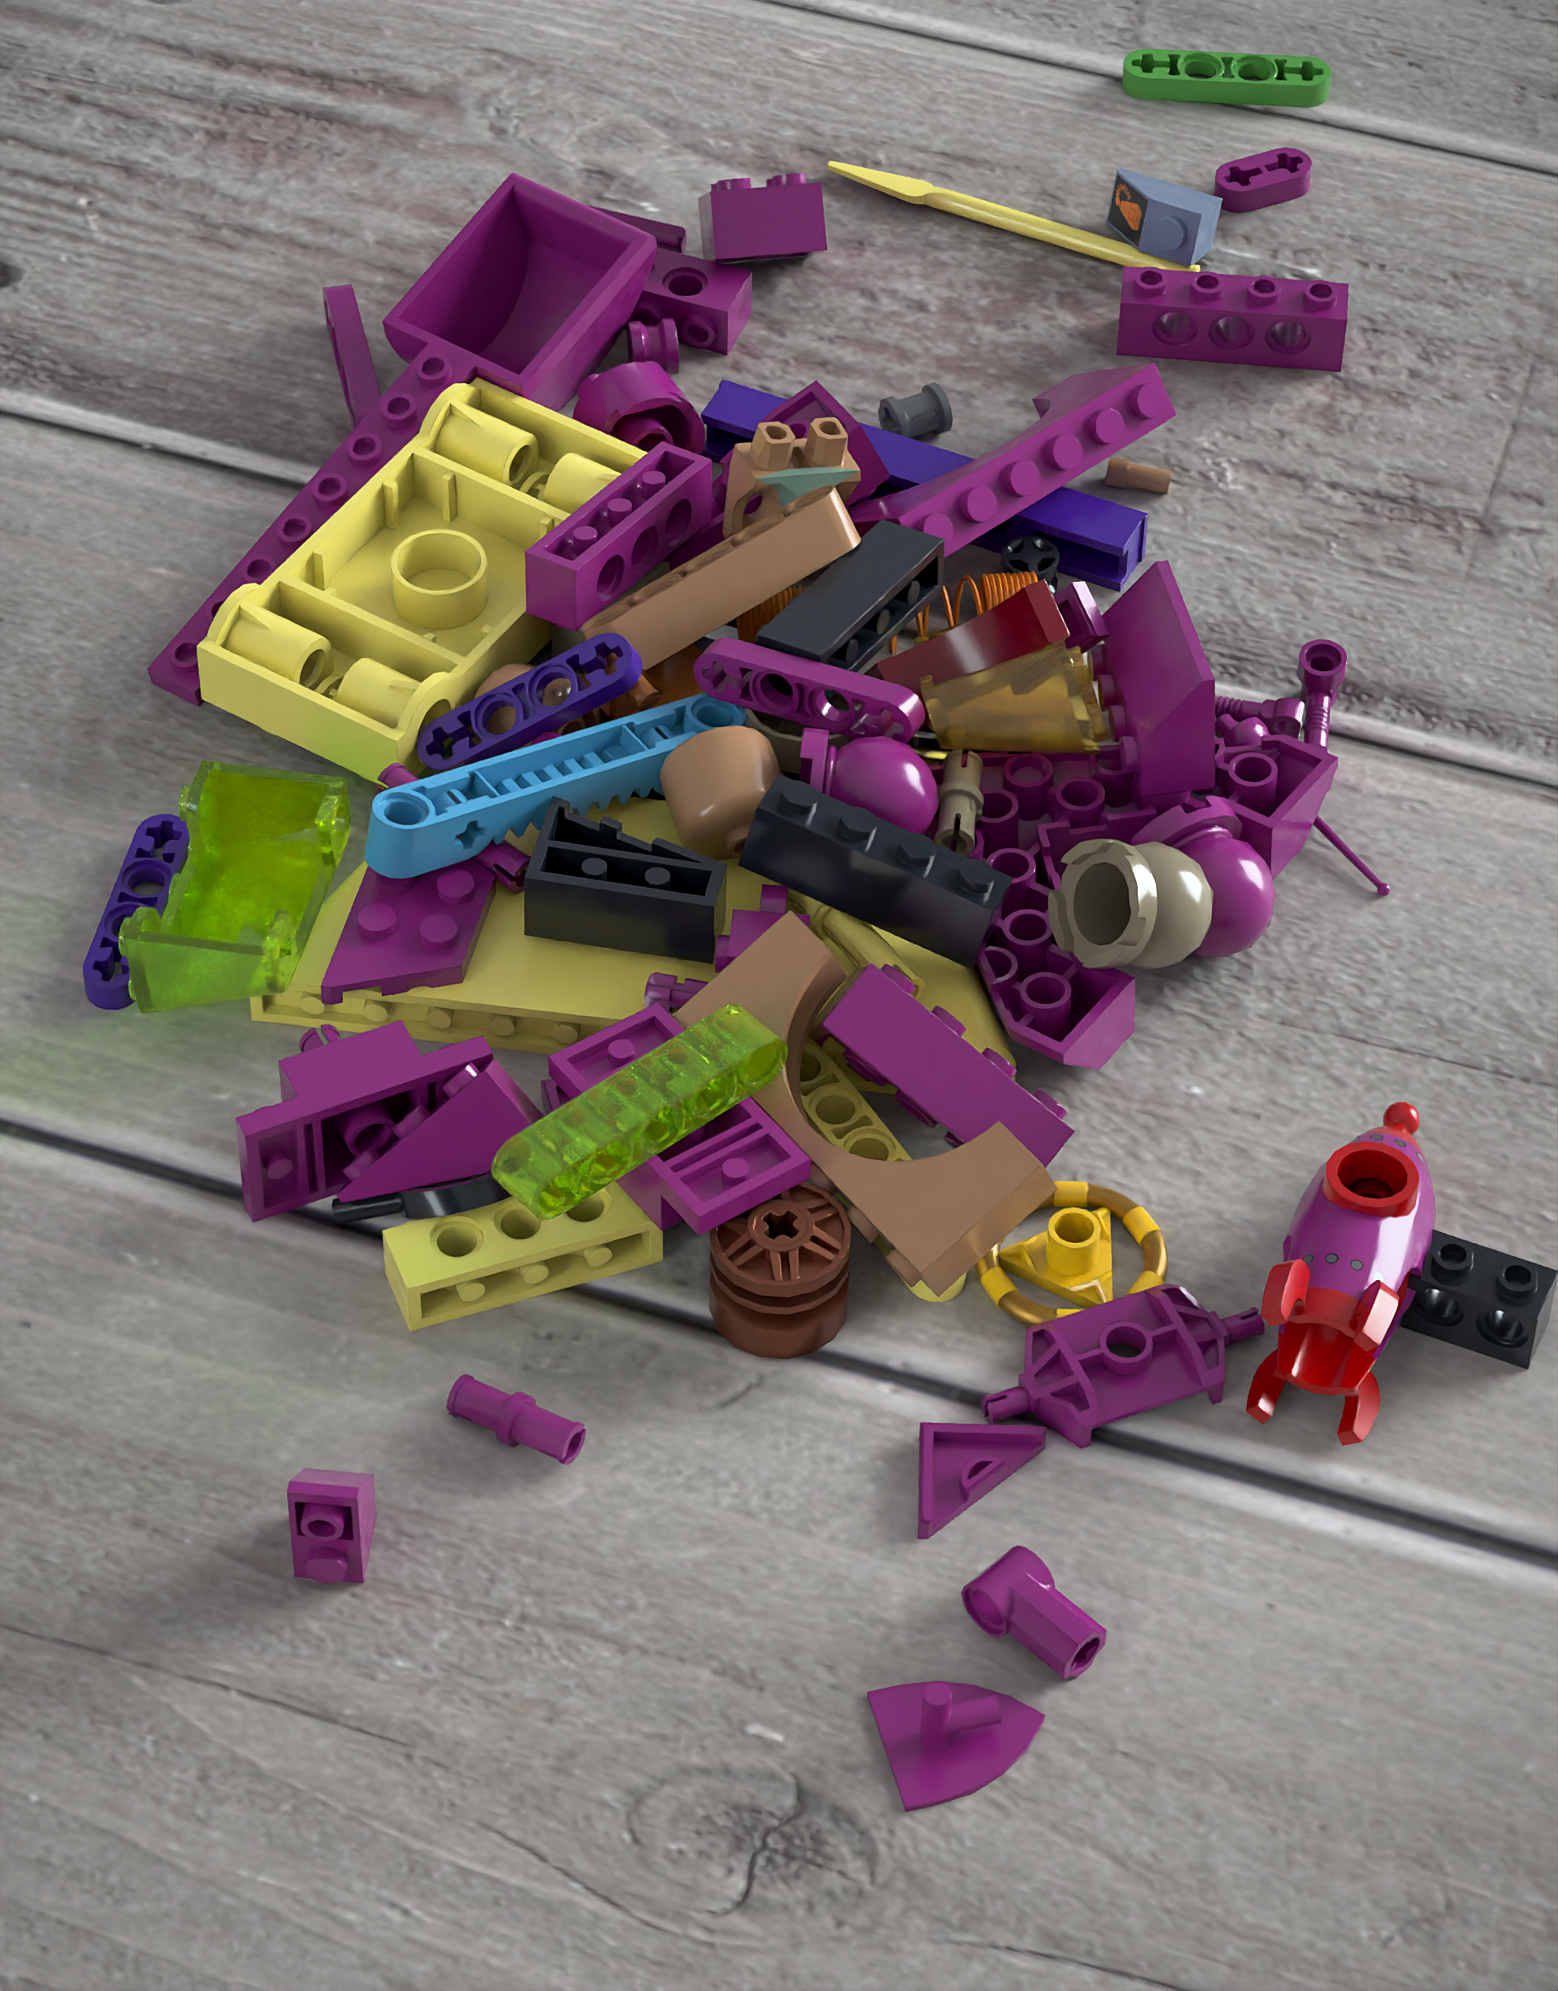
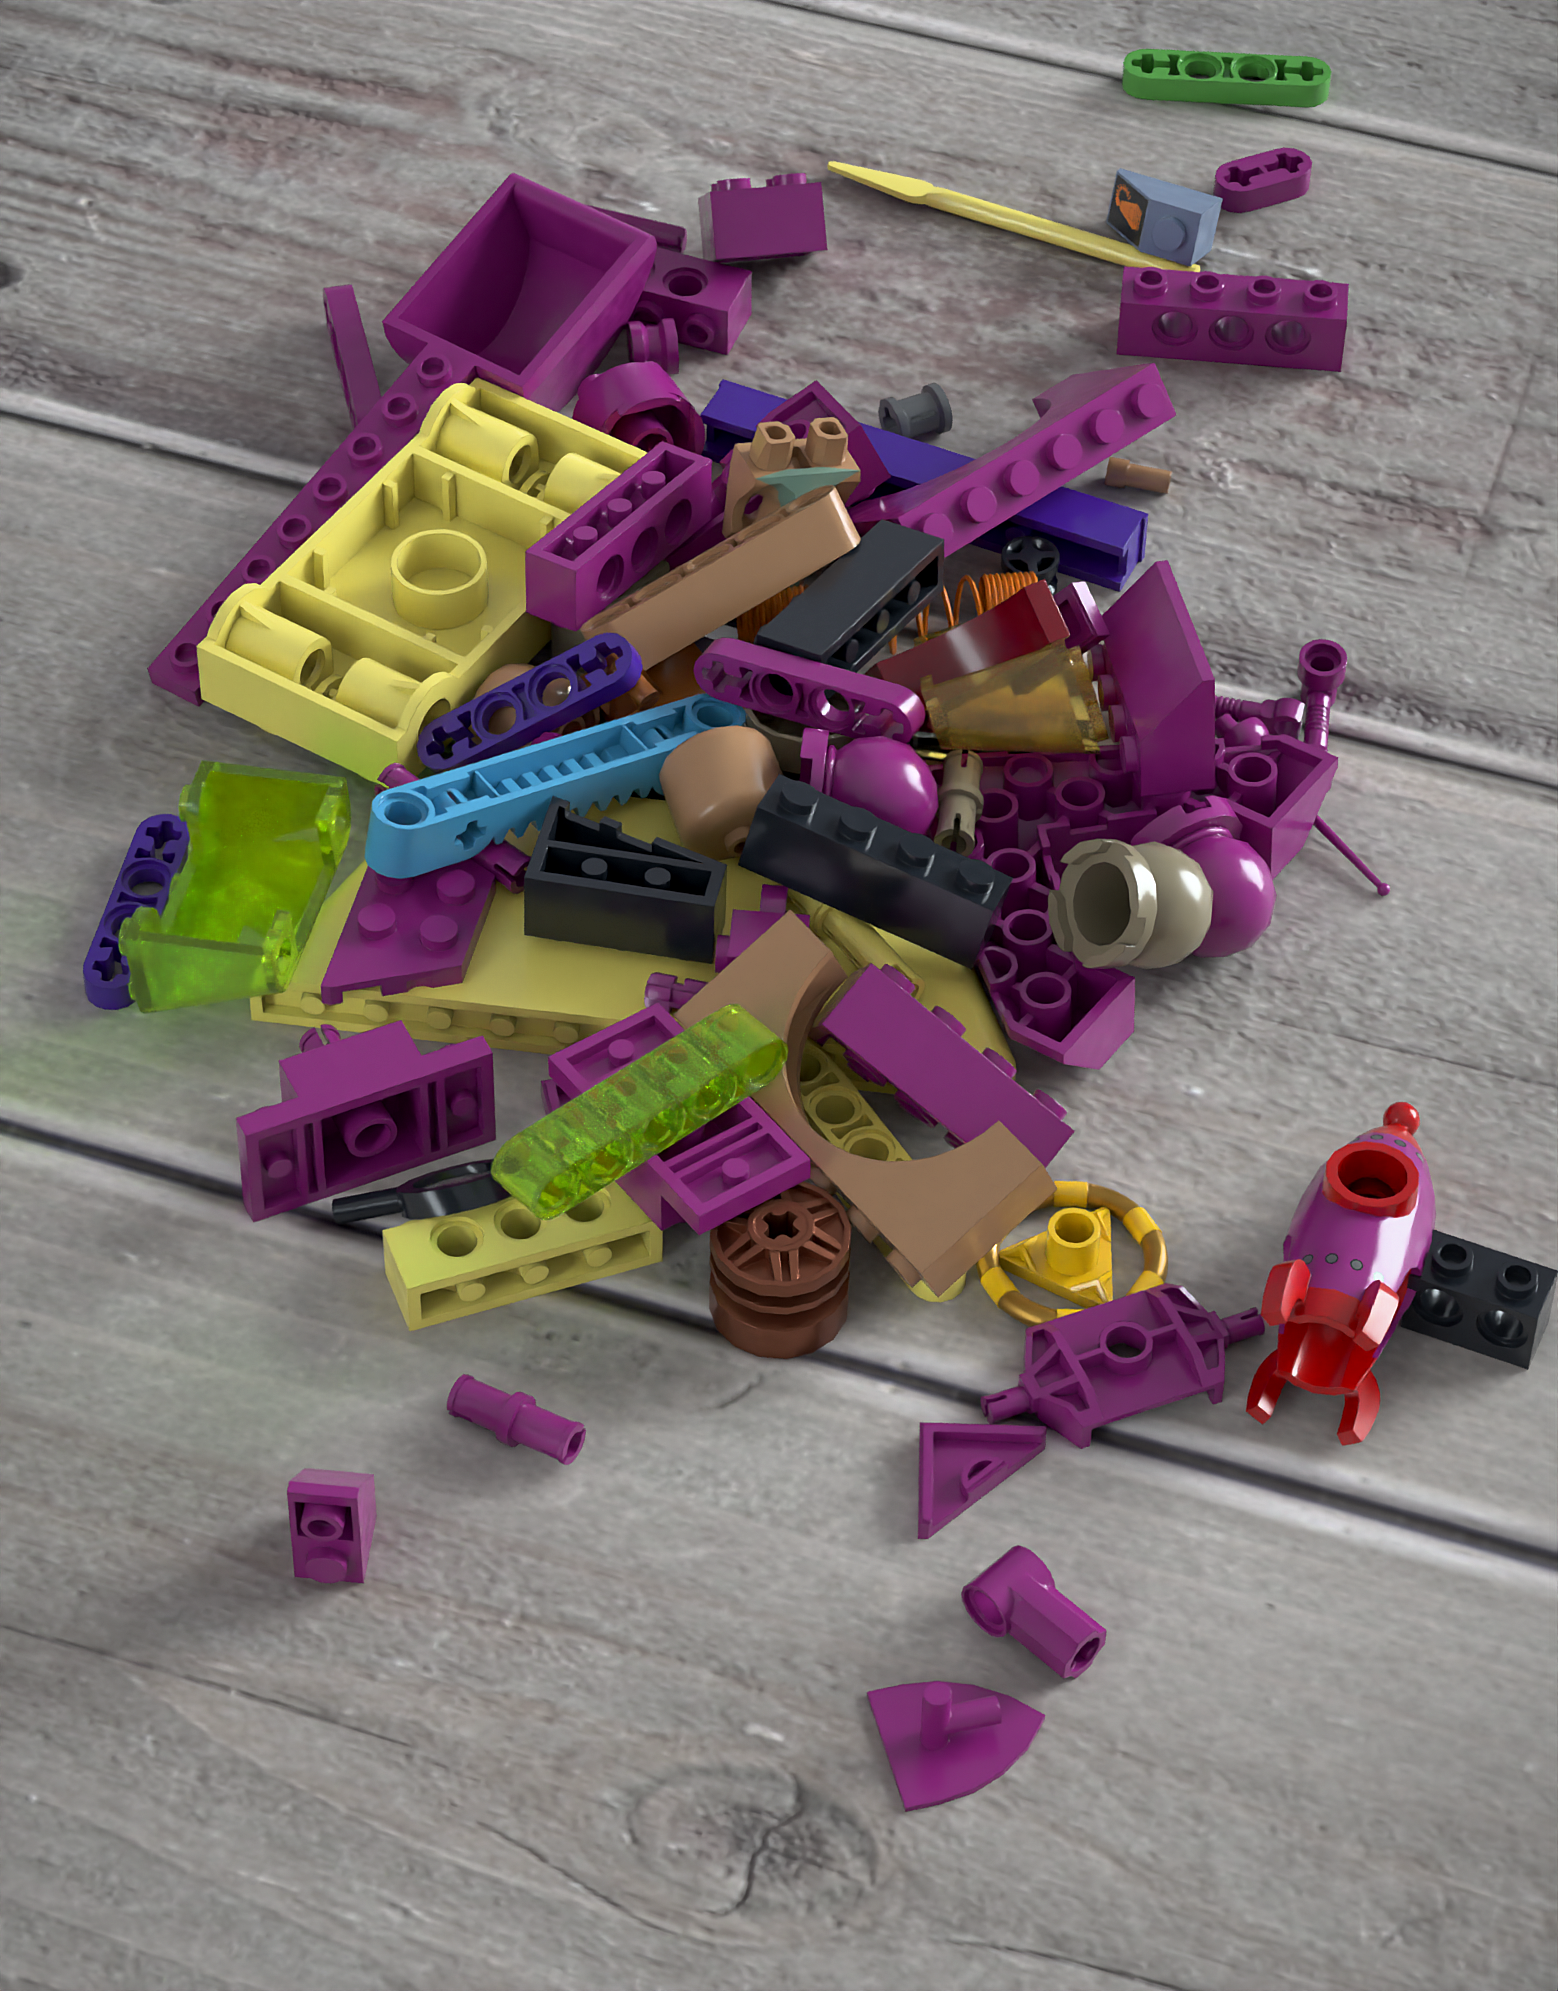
(450, 1140): magenta slope -> none

